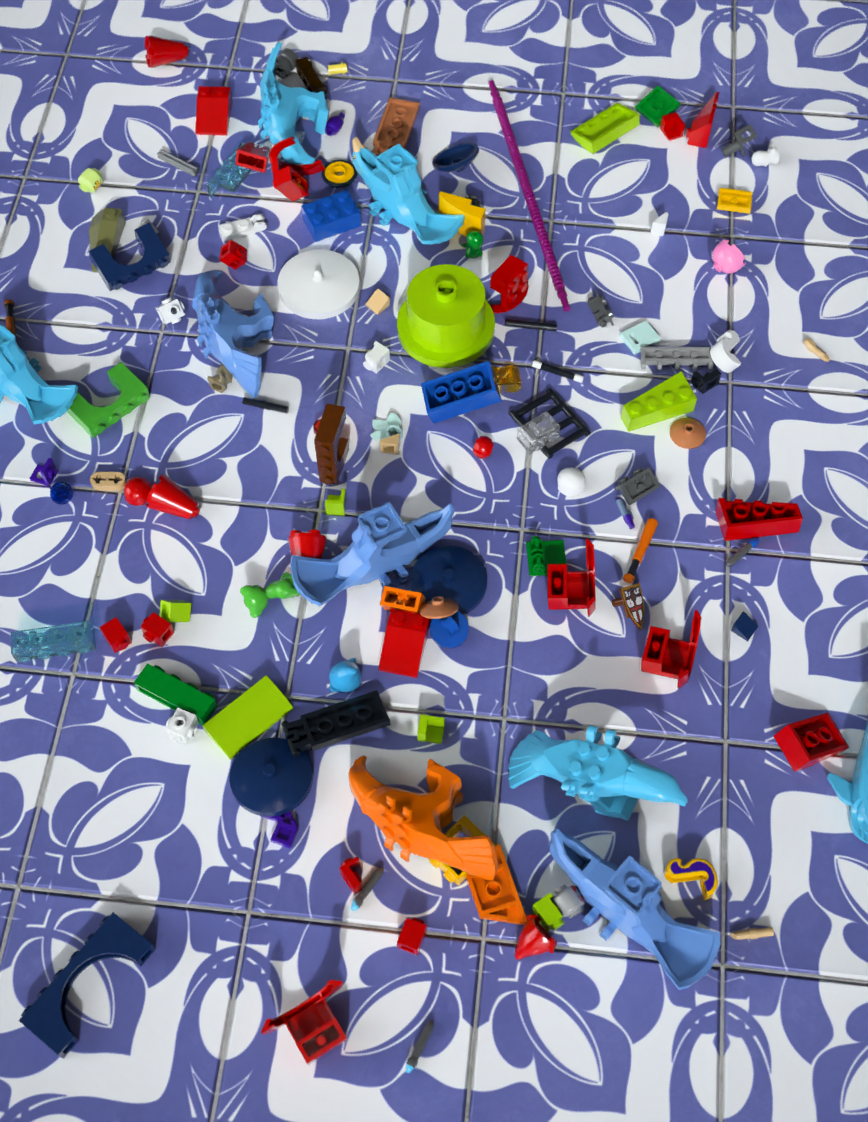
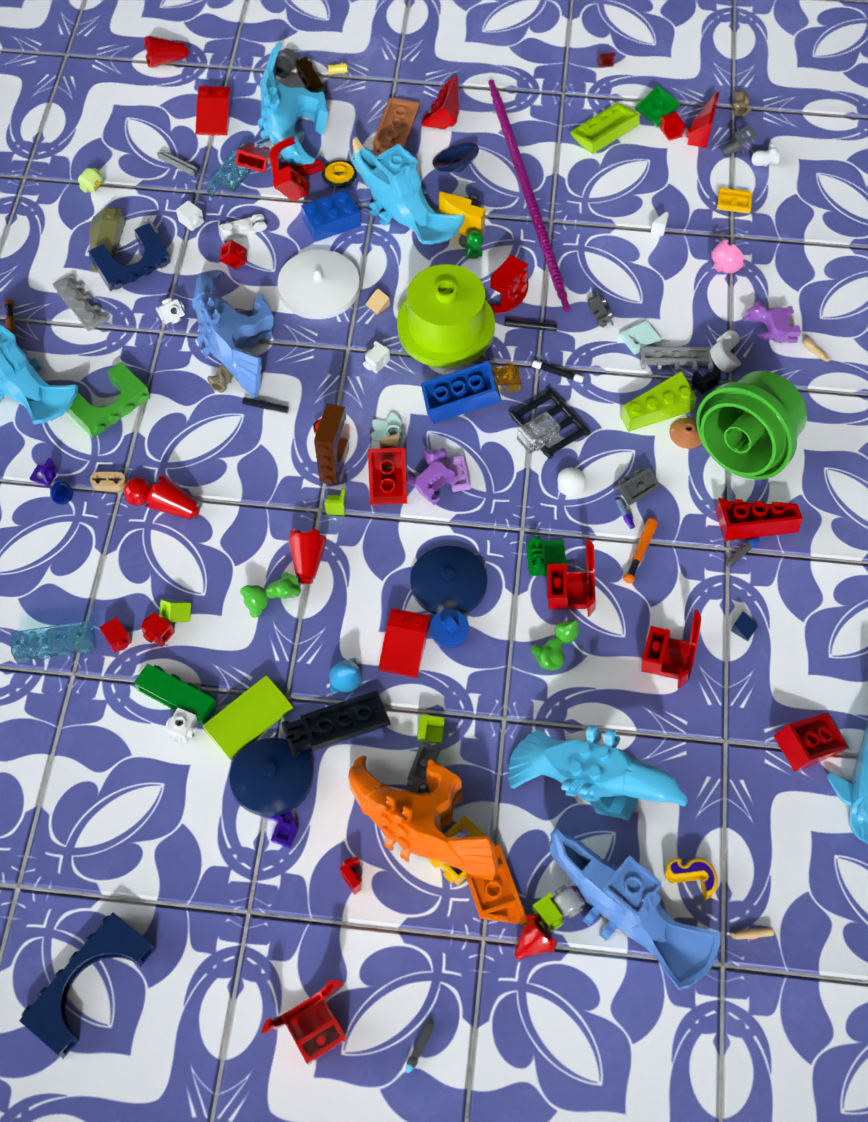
(78, 303): none -> light grey hinge
(190, 215): none -> white brick
(334, 124): dark purple plant -> none
(358, 900): dark grey piece -> none
(378, 548): medium blue animal -> none
(387, 476): none -> red slope
(401, 599): orange brick -> none
(412, 935): red brick -> none
(418, 774): none -> dark grey hinge
(434, 476): none -> medium lavender animal
(439, 608): nougat dish -> none
(445, 108): none -> red wedge
(458, 466): none -> lavender plate
(483, 447): red piece -> none
(551, 654): none -> bright green animal
(606, 60): none -> clear red slope
(632, 604): shield -> none
(741, 104): none -> dark tan animal
(752, 424): none -> bright green piece
(776, 321): none -> medium lavender animal

